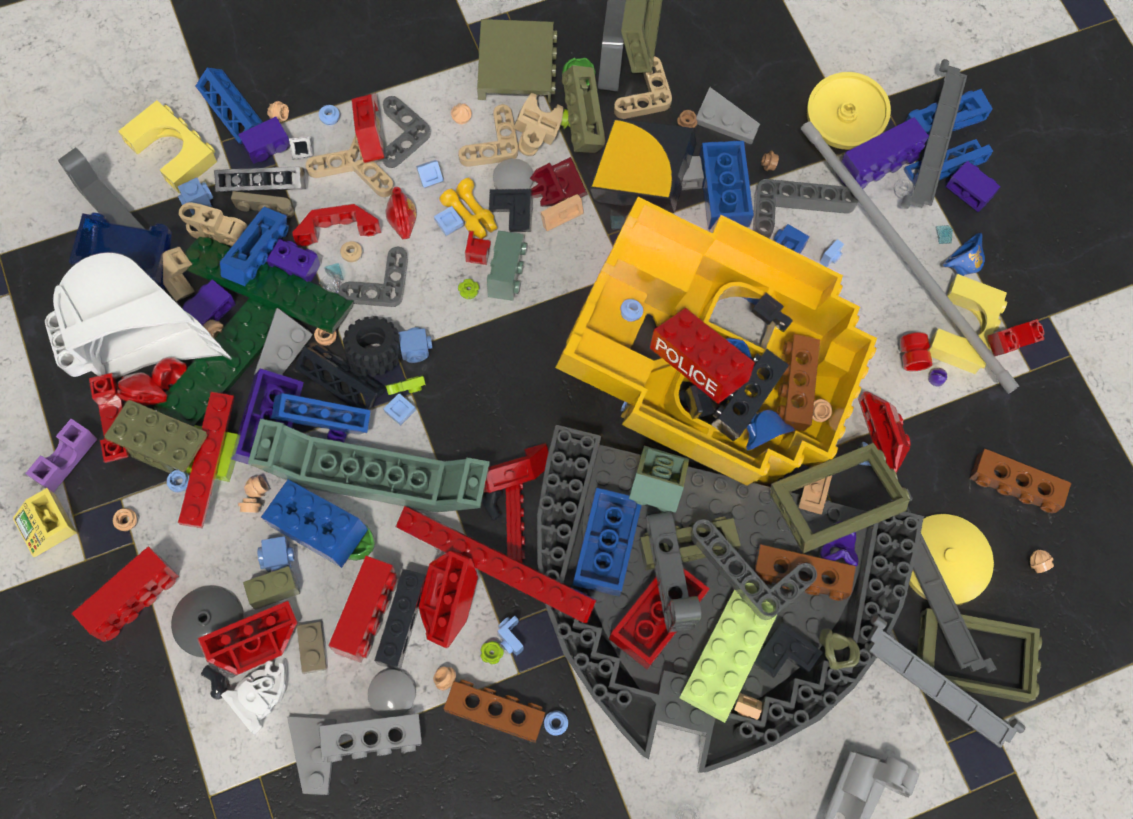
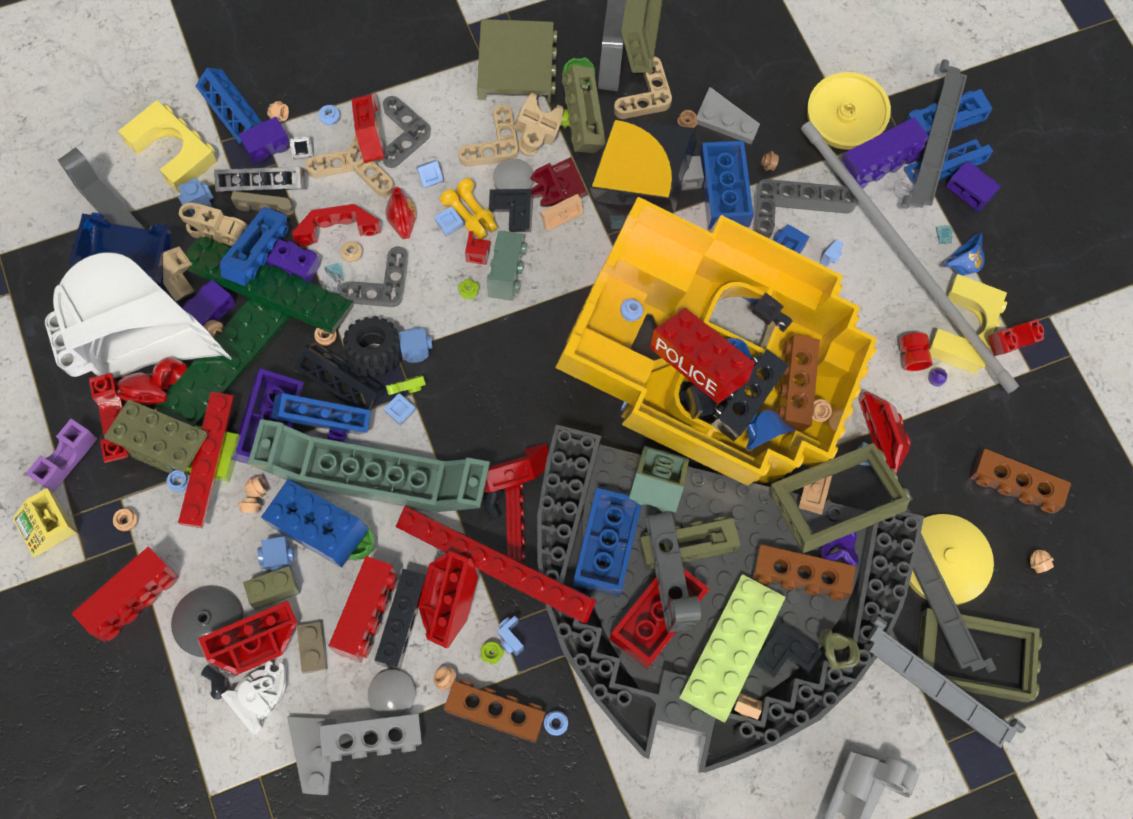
(282, 343): light grey wing -> none
(461, 113): light nougat plate -> none
(747, 574): dark grey beam -> none

